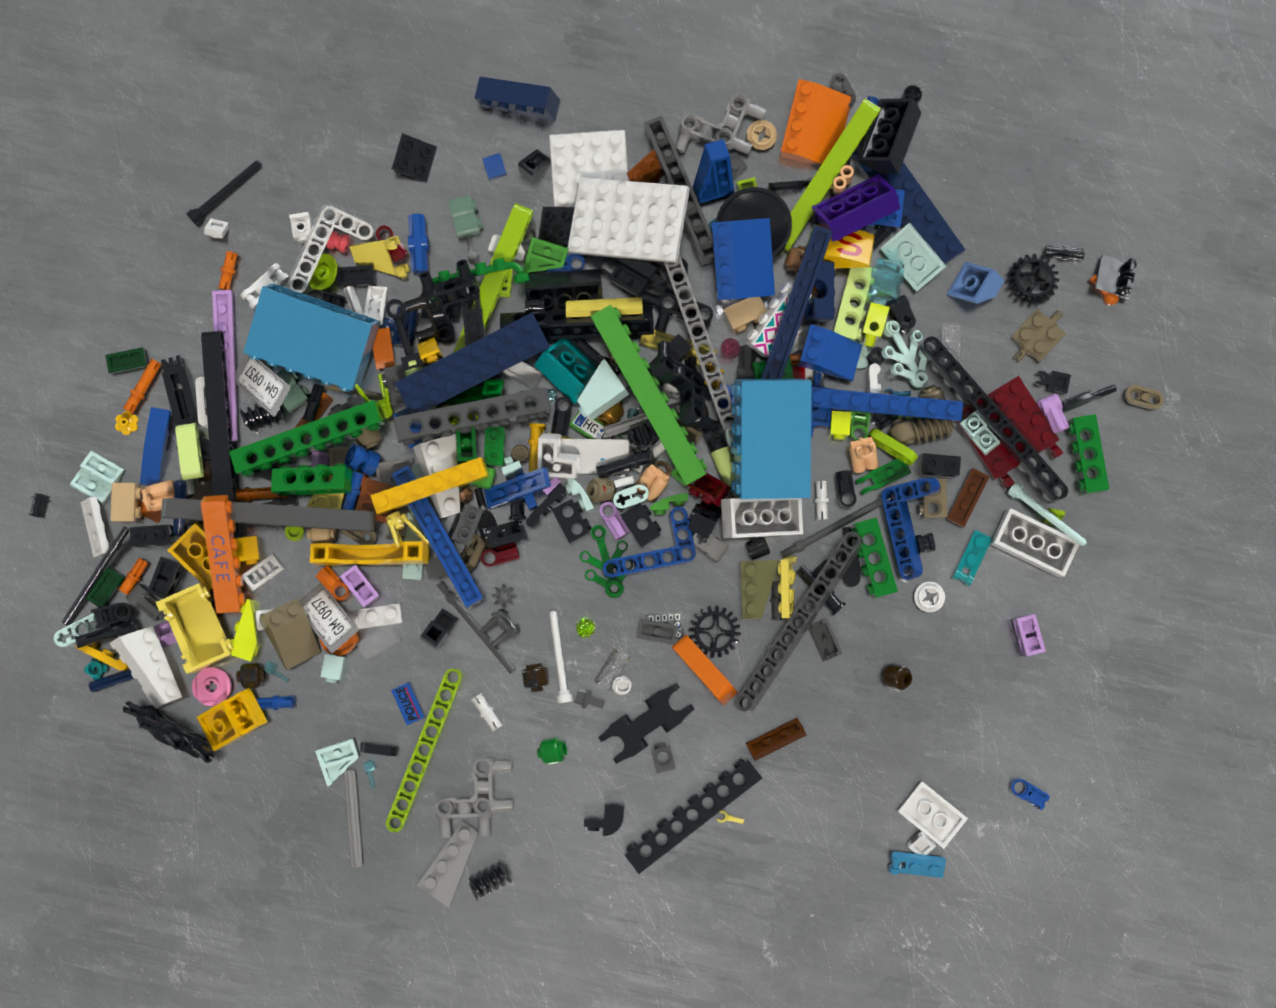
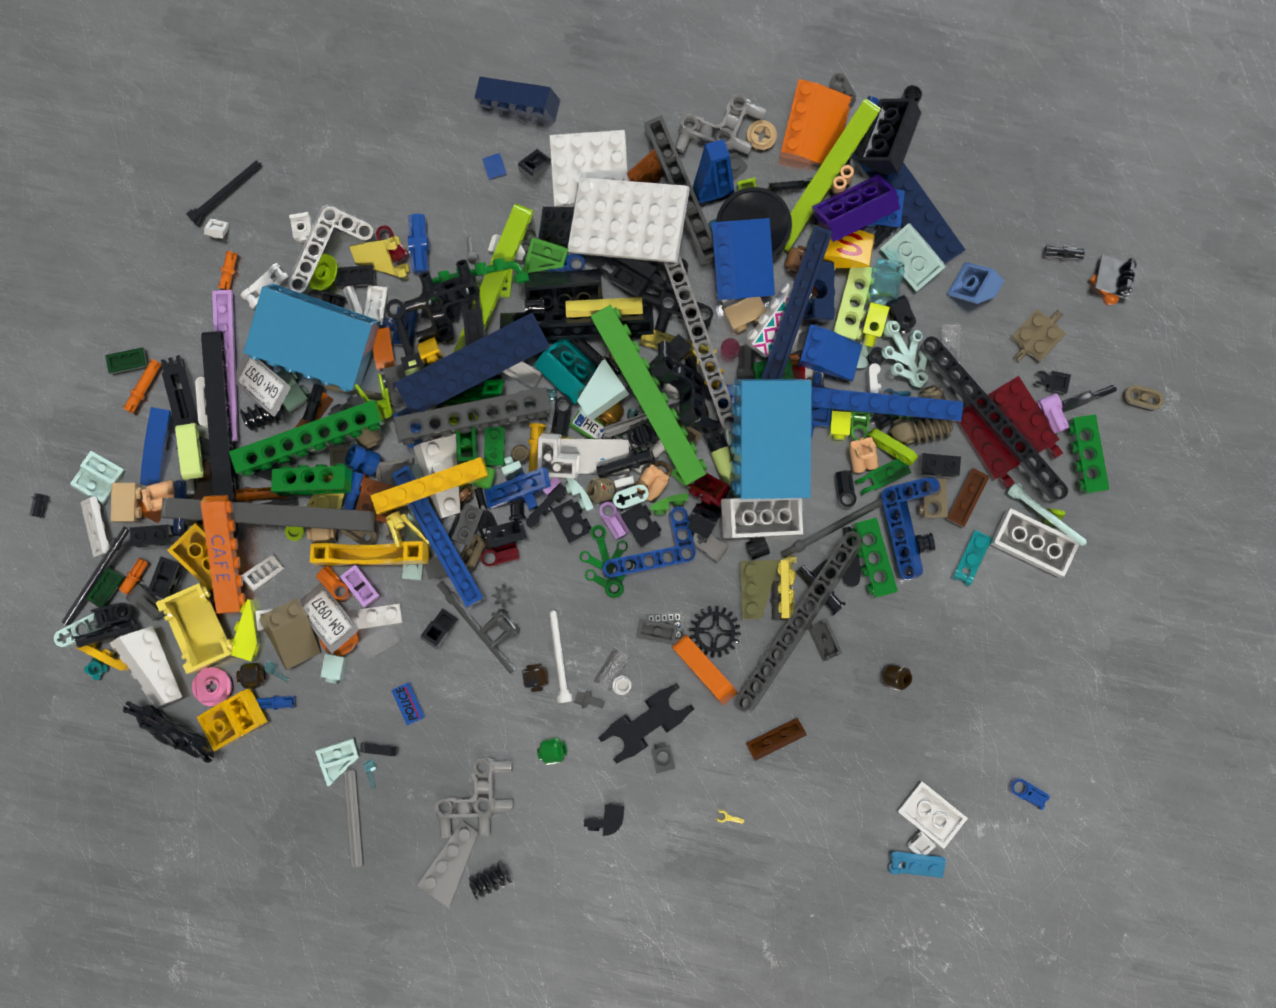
(110, 680): dark blue axle -> none
(129, 426): yellow plant -> none
(165, 634): lavender slope -> none
(249, 550): yellow slope -> none
(319, 458): lavender tile -> none
(338, 241): coral wheel -> none
(413, 157): black hinge -> none
(417, 757): lime beam -> none
(464, 216): sand green brick -> none
(486, 712): white pin -> none
(585, 628): clear neon green plate -> none
(641, 862): black brick -> none
(821, 500): white pin -> none
(938, 599): white gear -> none
(979, 433): light aqua slope -> none
(1026, 278): black gear -> none
(1028, 635): lavender brick -> none

